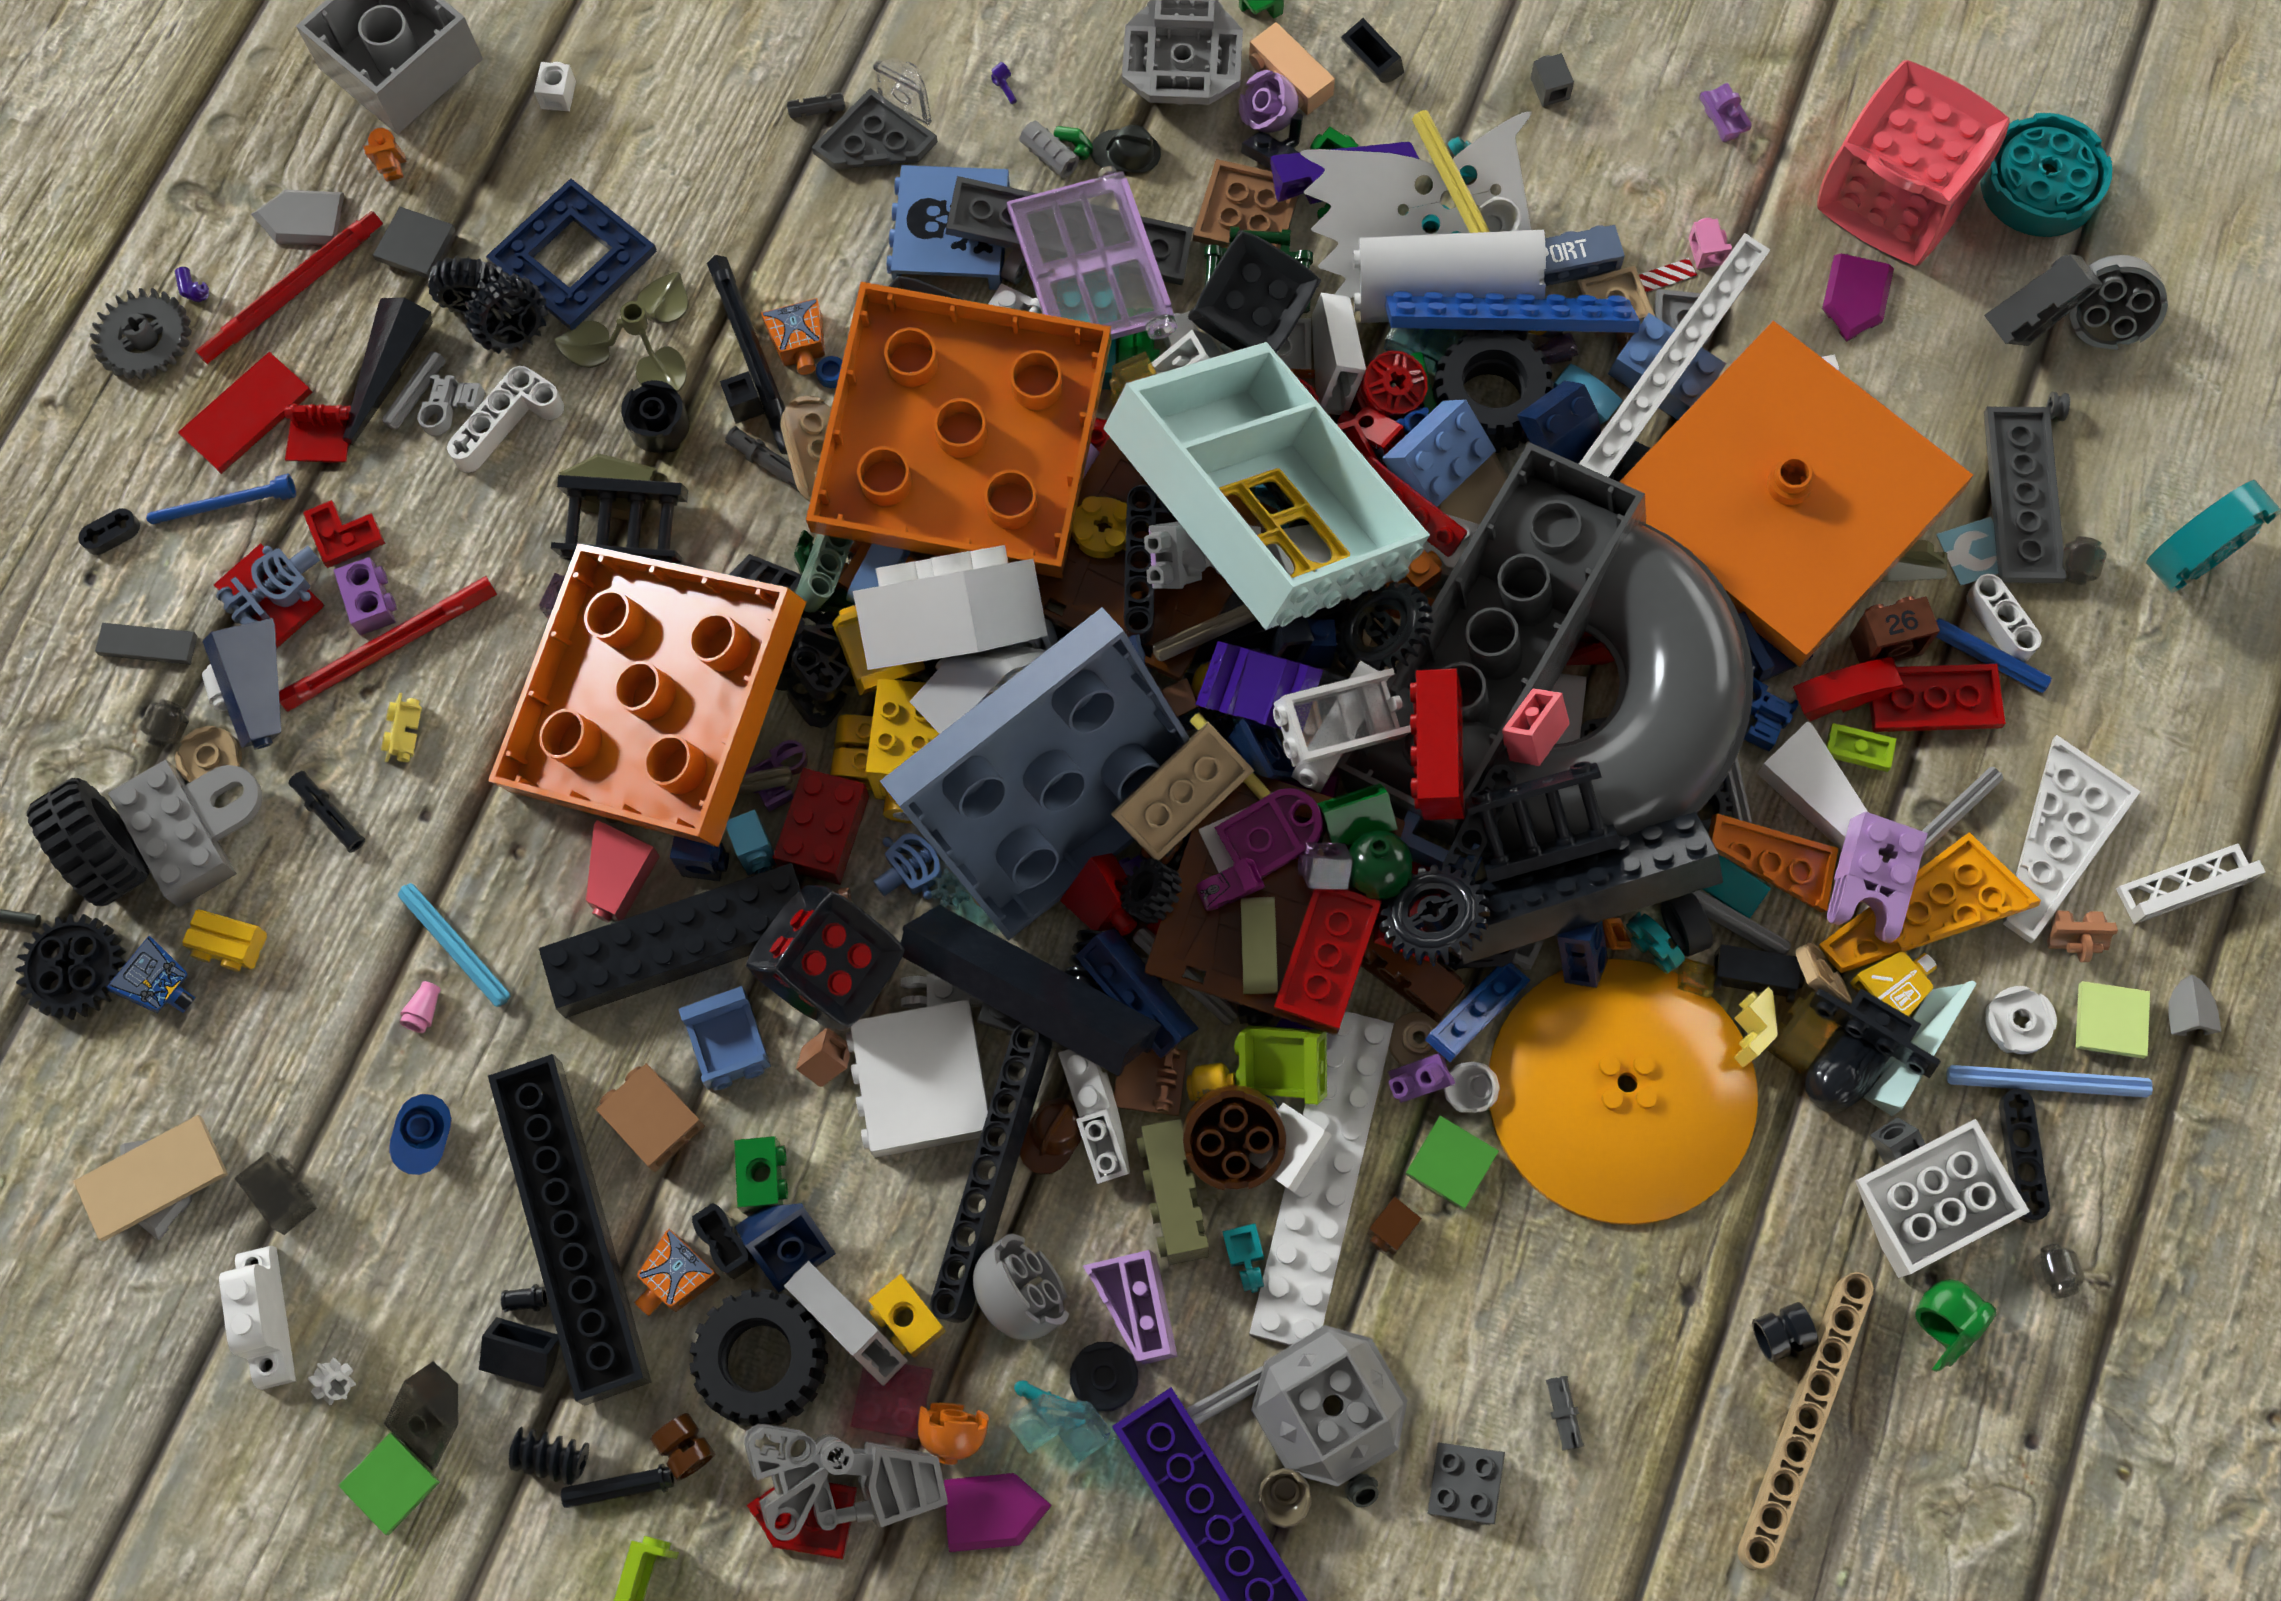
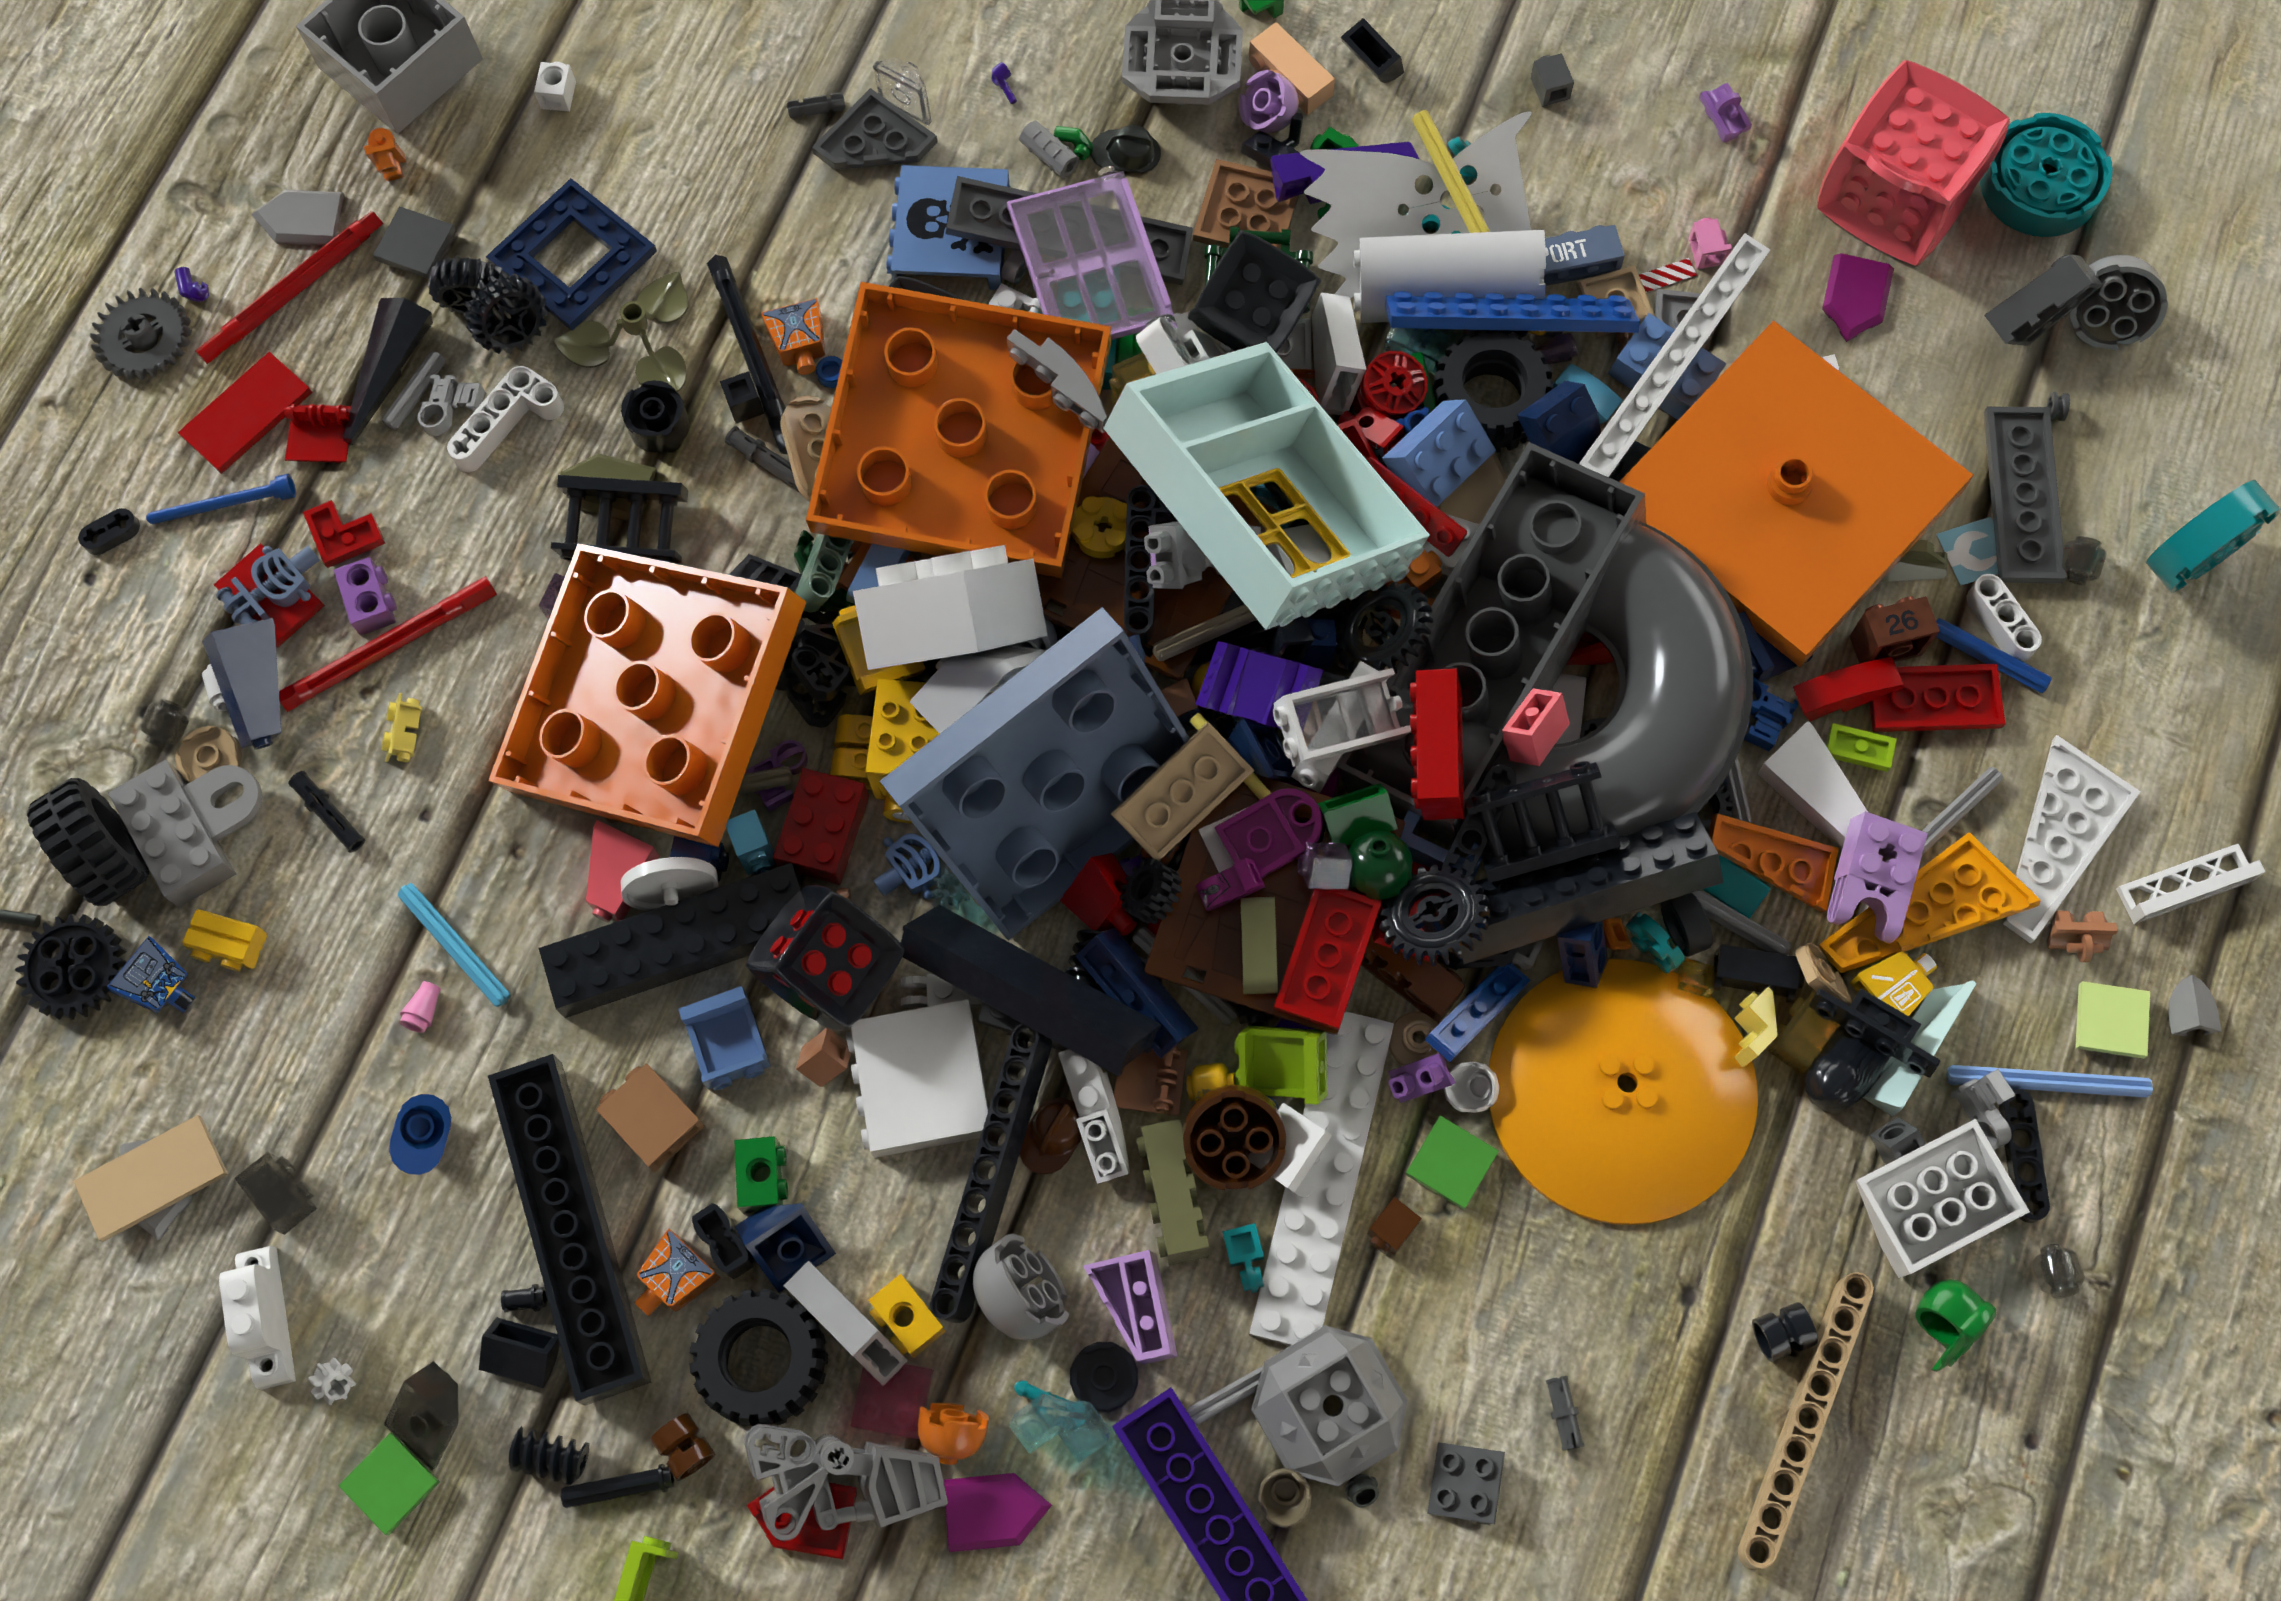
(146, 643): dark grey tile -> none
(666, 882): none -> white piece
(1069, 385): none -> light grey slope
(1163, 346): none -> white beam
(1501, 214): white hair -> none
(1980, 1101): none -> light grey piece
(2009, 1035): white plate -> none

